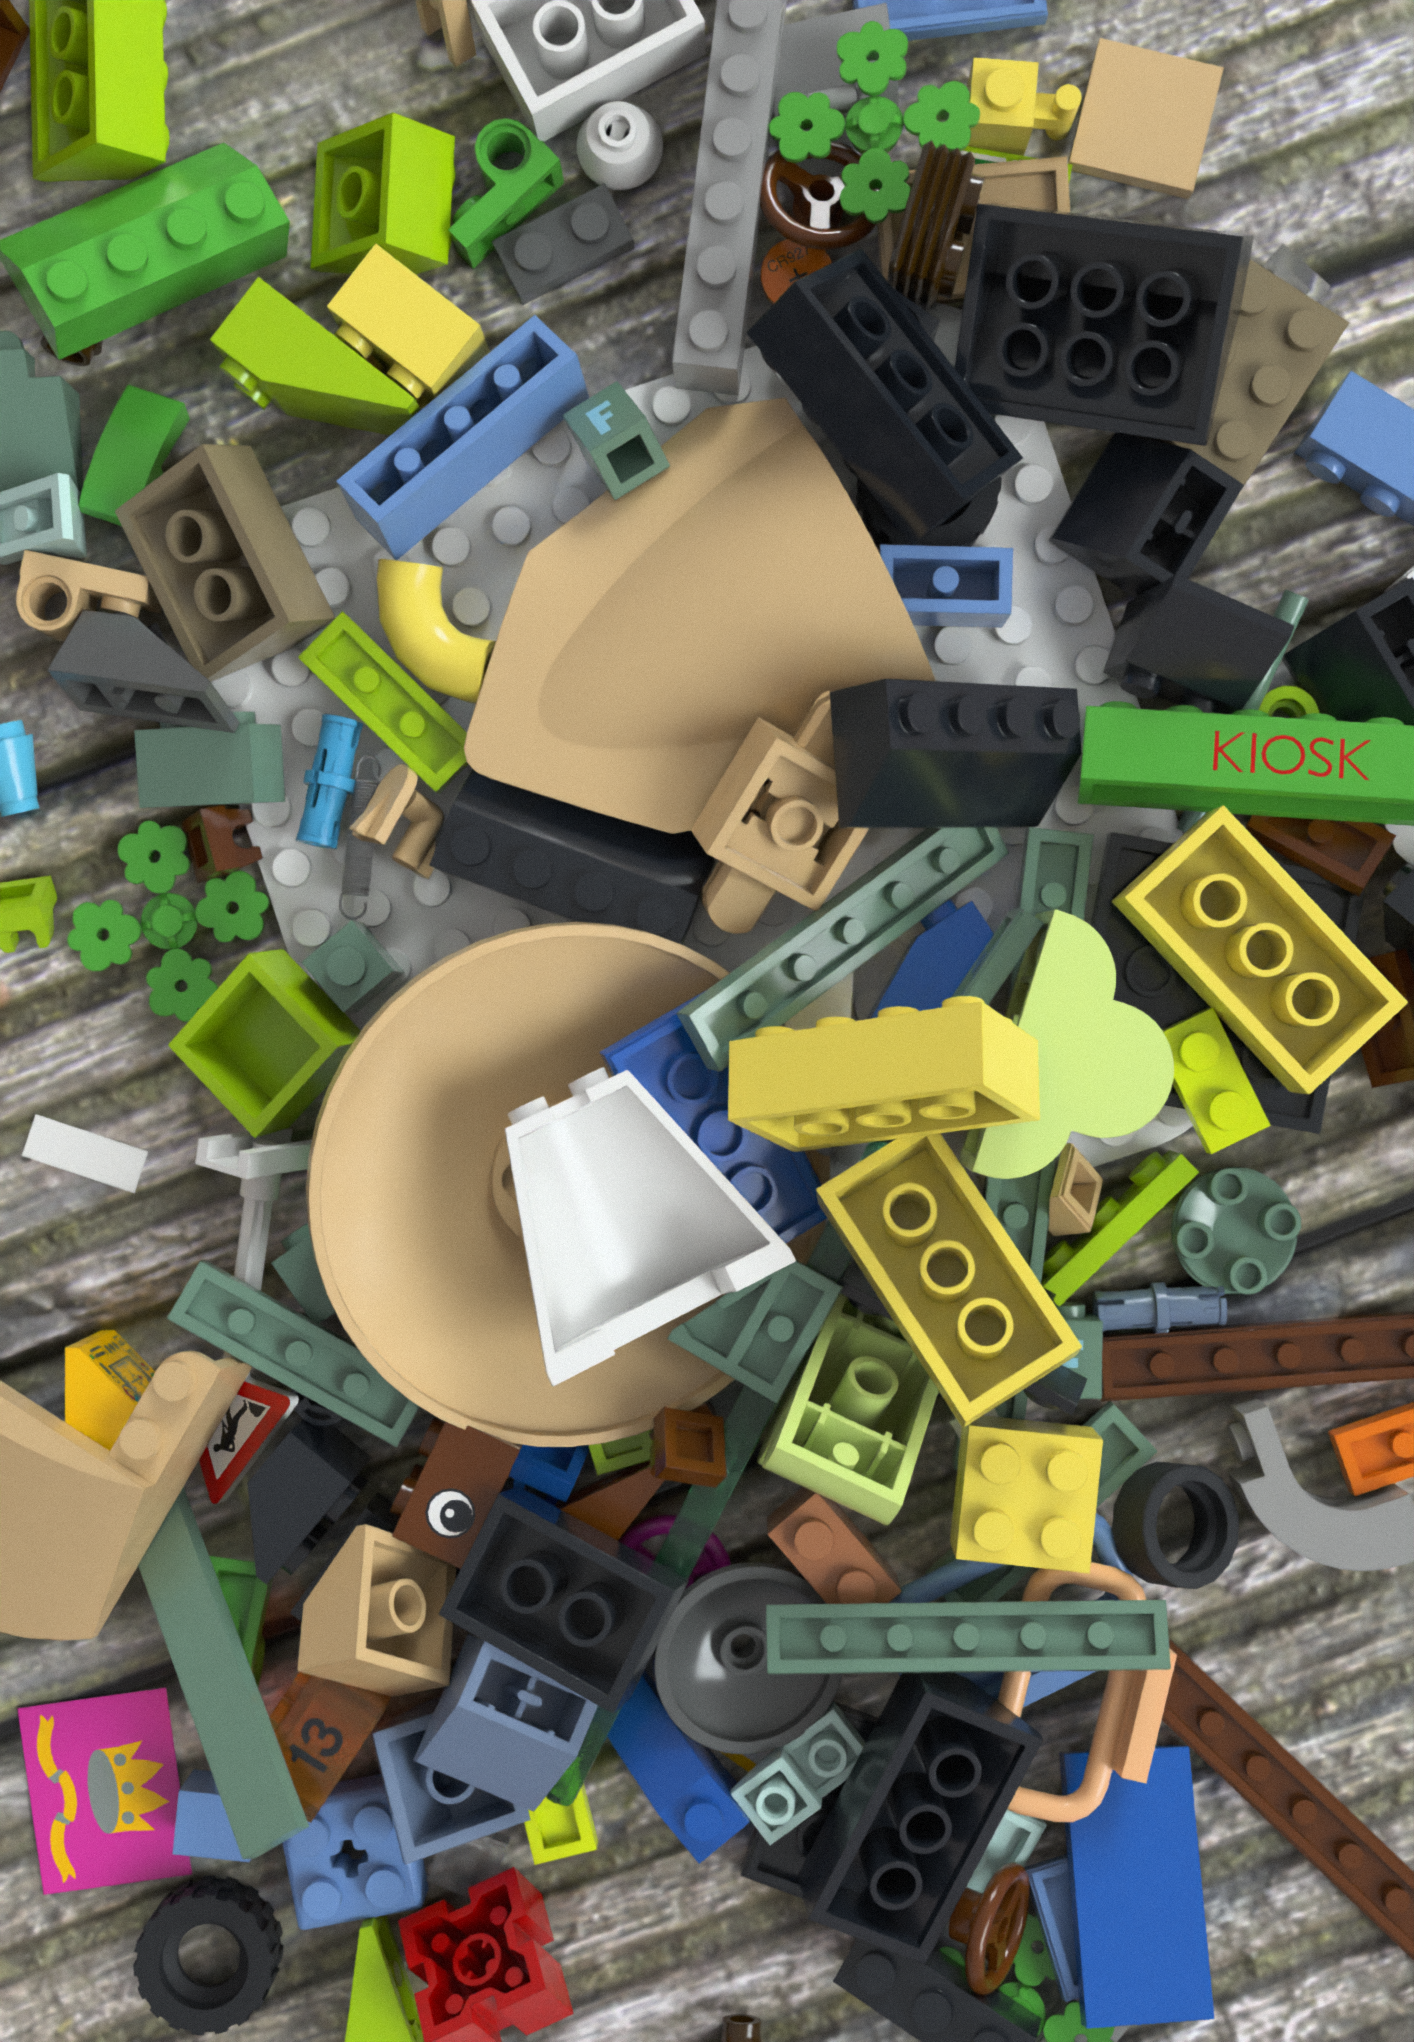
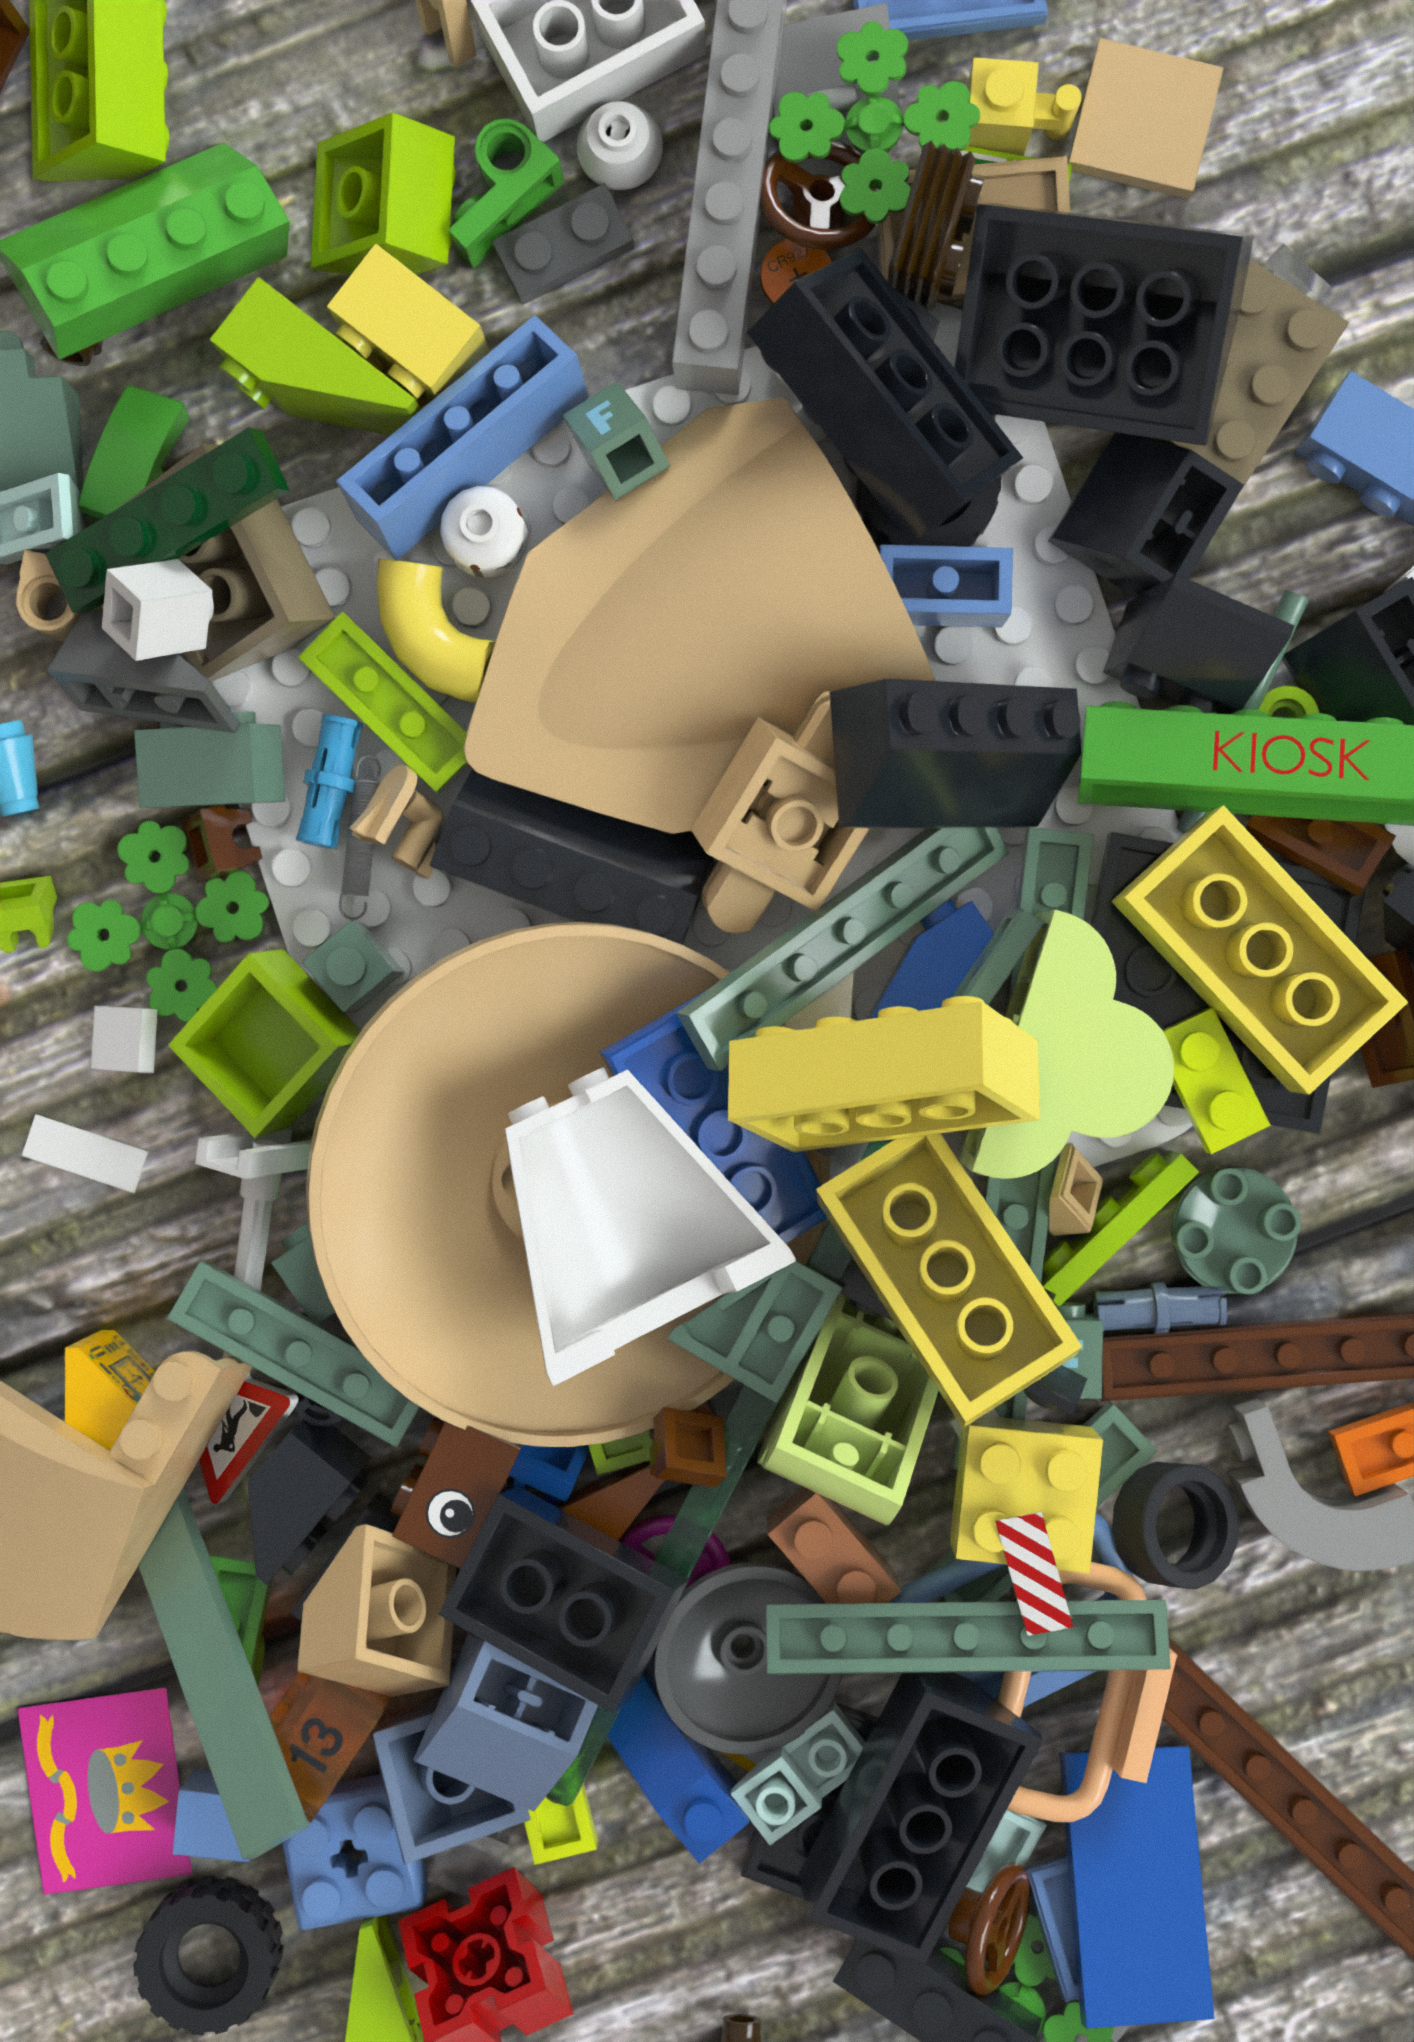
(124, 1039): none -> white tile
(156, 609): none -> white brick
(170, 517): none -> dark green plate
(484, 532): none -> white head
(1034, 1573): none -> sticker

